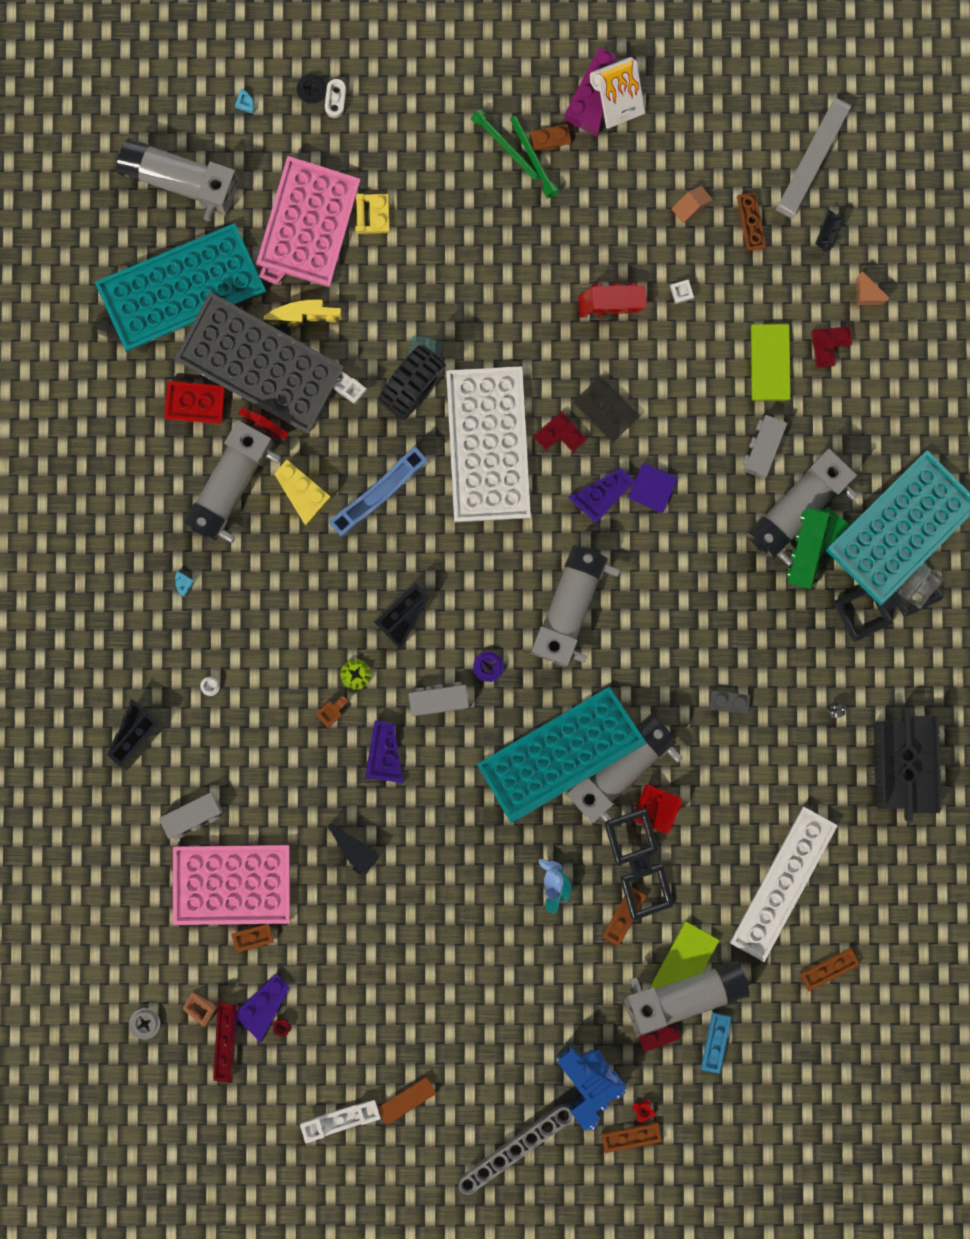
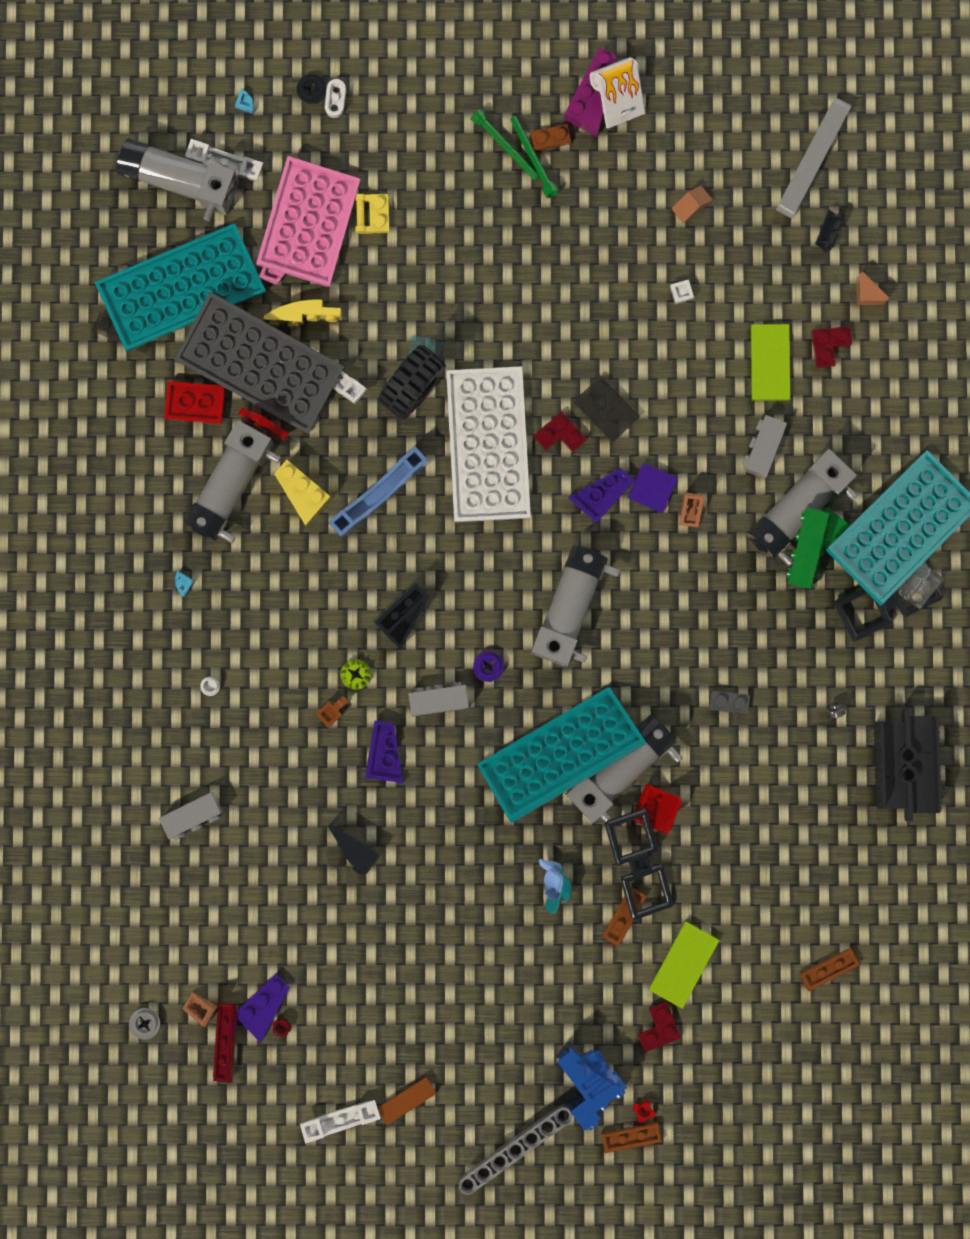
(134, 736): black wedge -> none
(203, 154): none -> white slope
(231, 884): bright pink plate -> none
(252, 938): dark orange plate -> none
(612, 299): red wedge -> none
(685, 997): light grey piece -> none
(691, 509): none -> nougat slope
(715, 1042): dark azure tile -> none
(753, 232): dark orange tile -> none
(783, 884): white plate -> none

